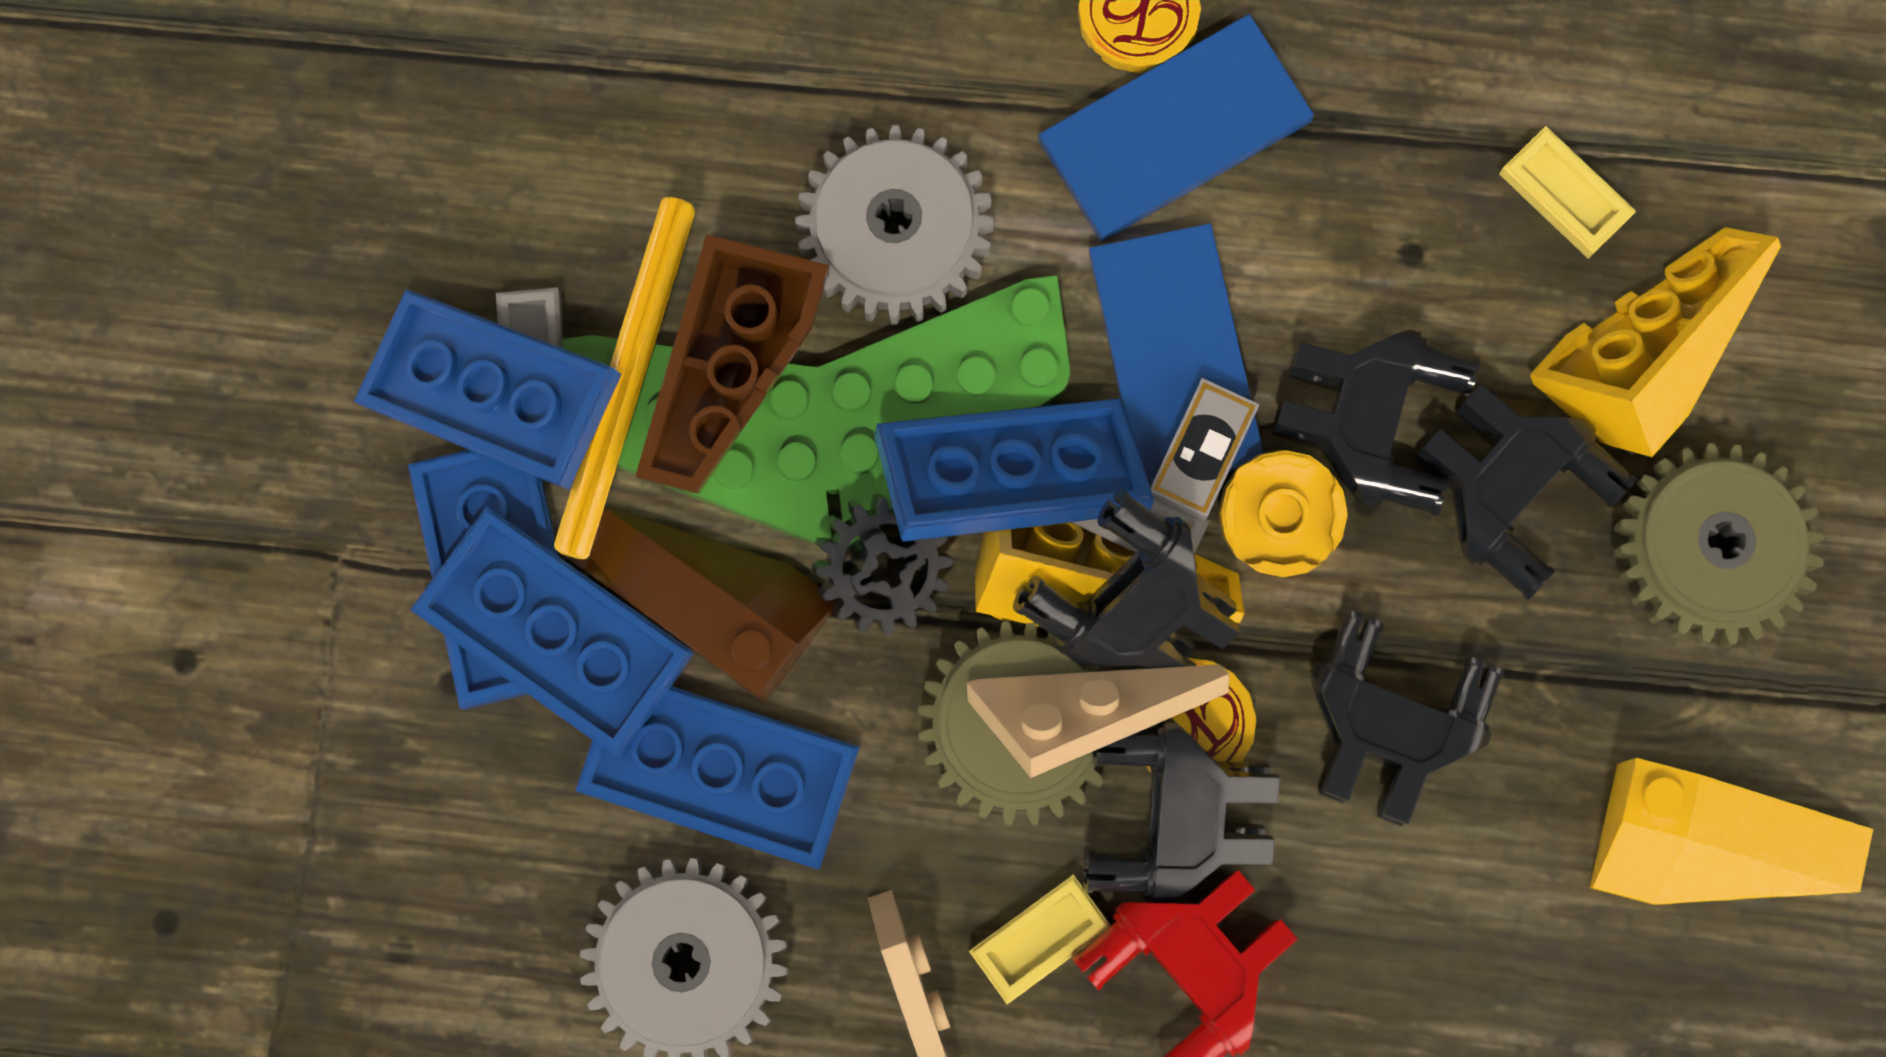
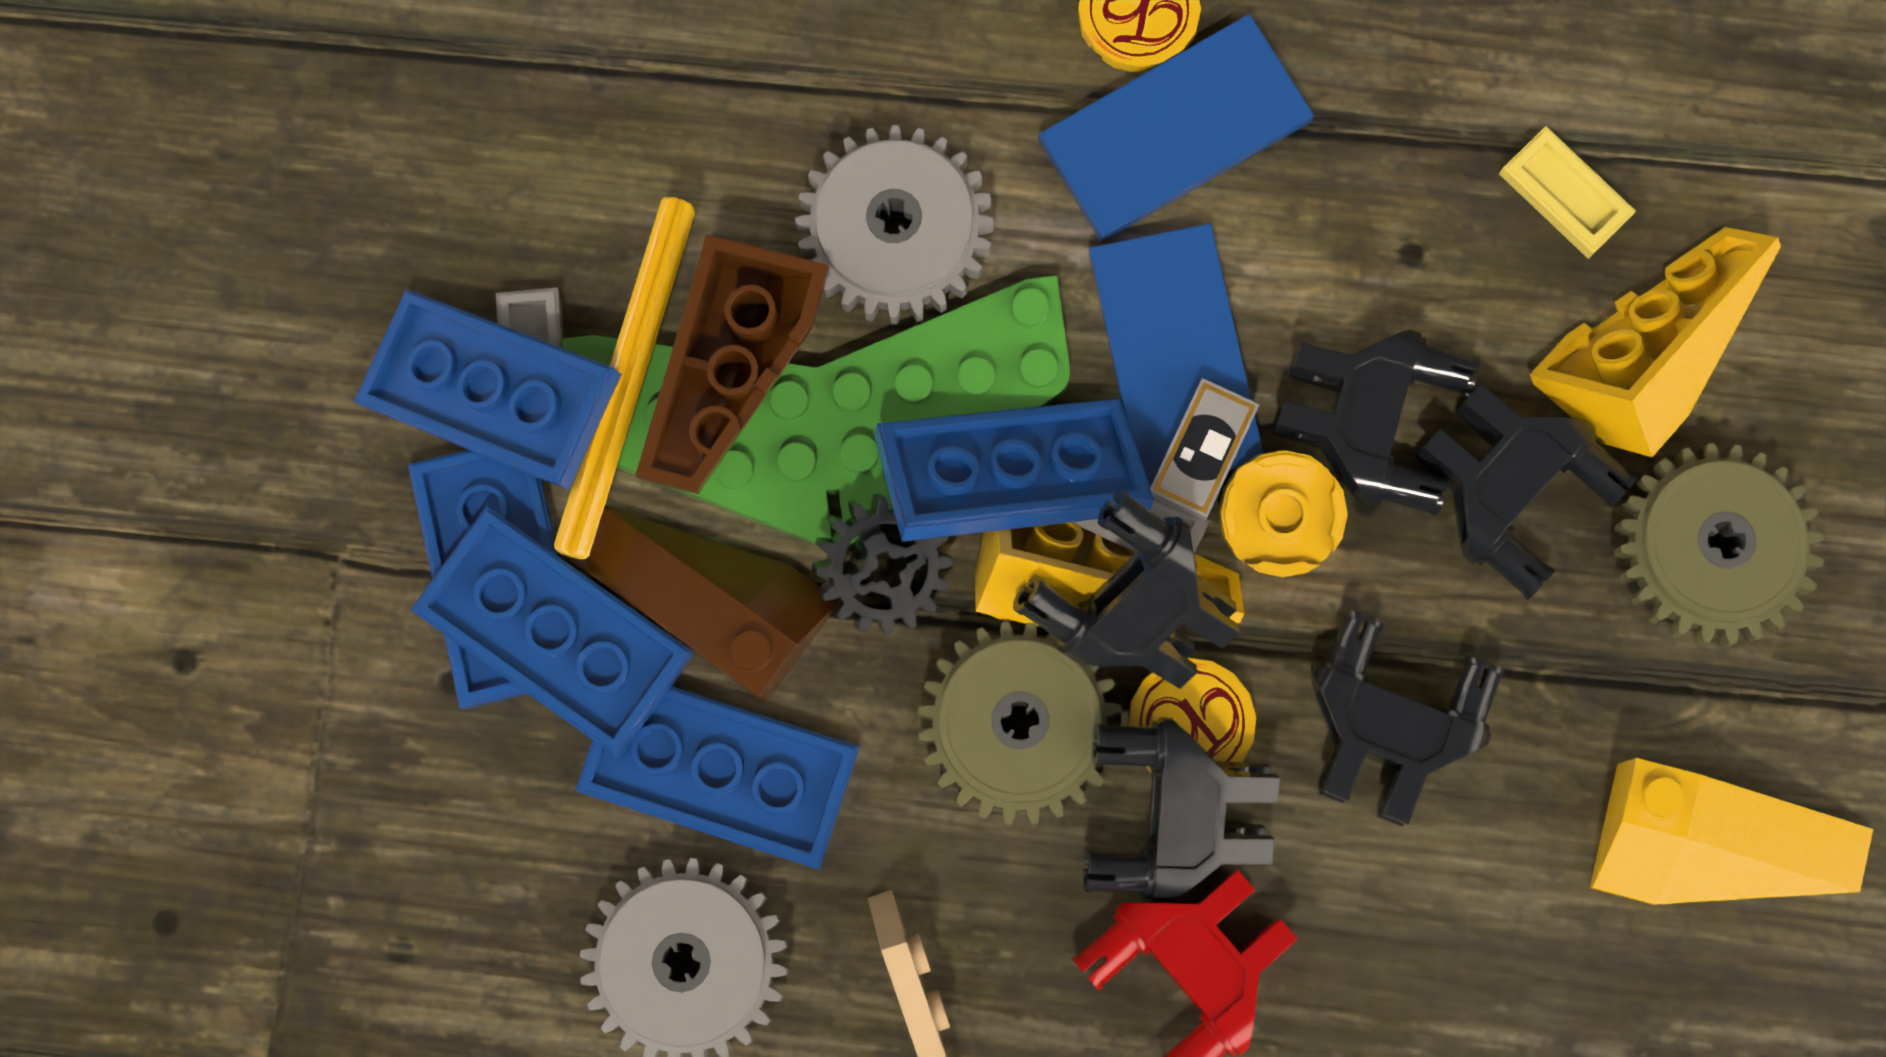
(1040, 939): light yellow tile -> none
(1072, 714): tan wing -> none

